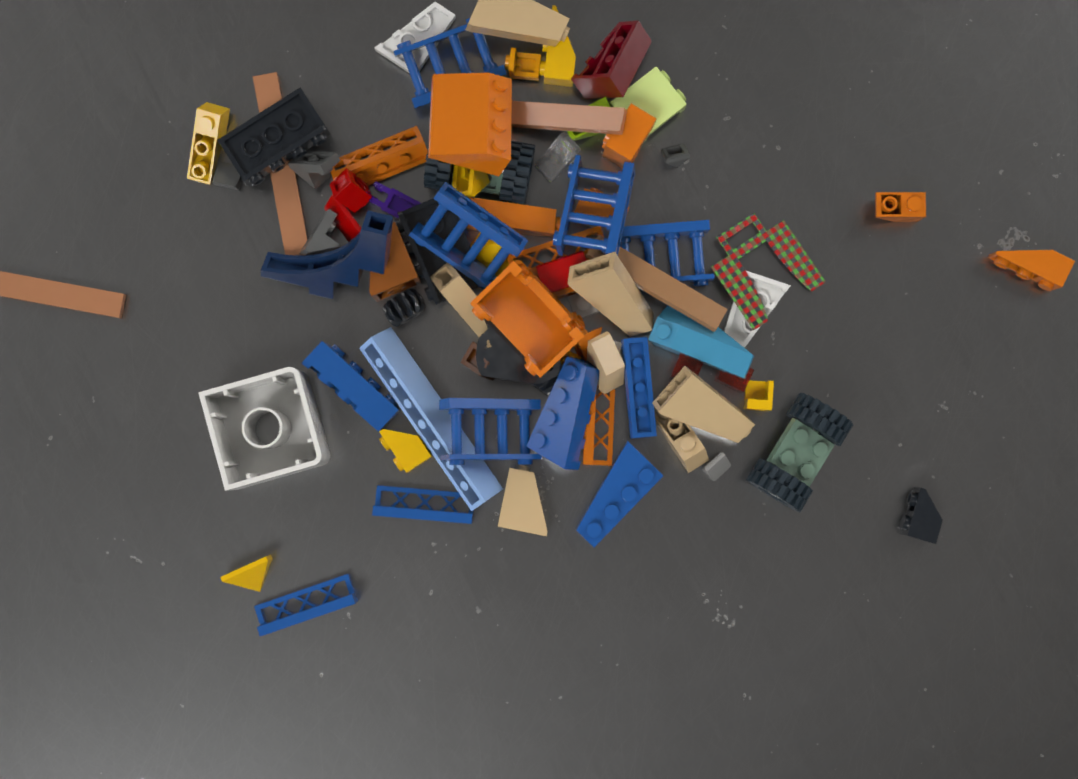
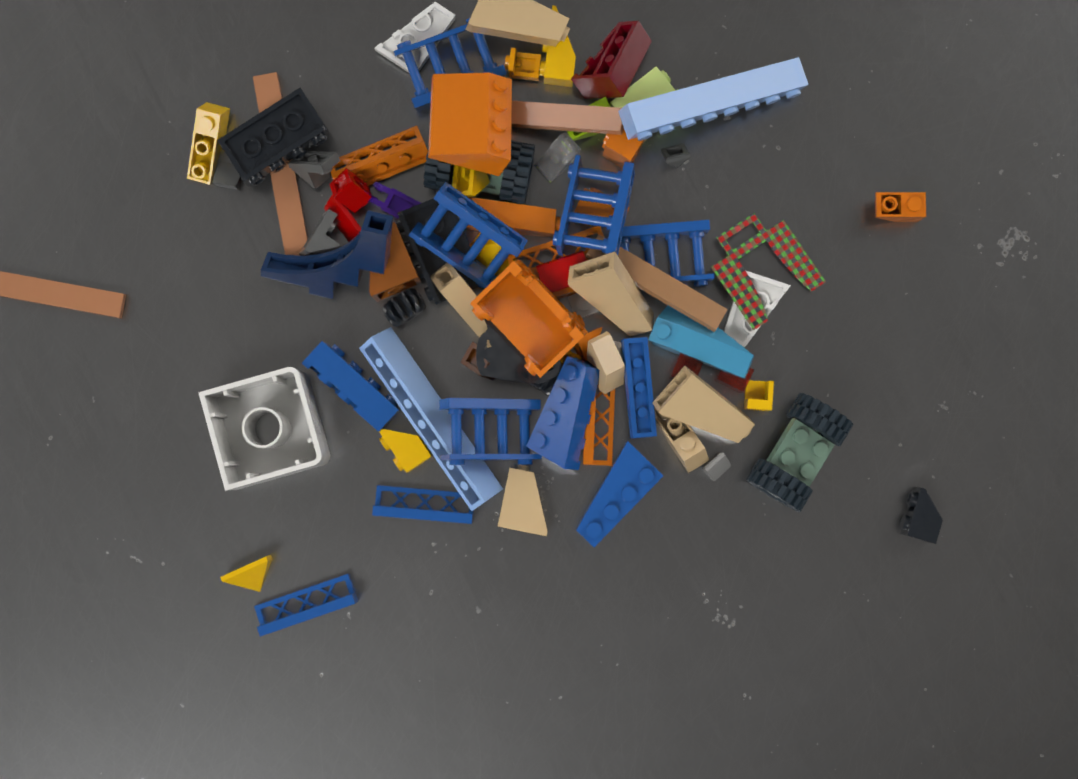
(713, 98): none -> light blue brick
(1042, 266): orange slope -> none

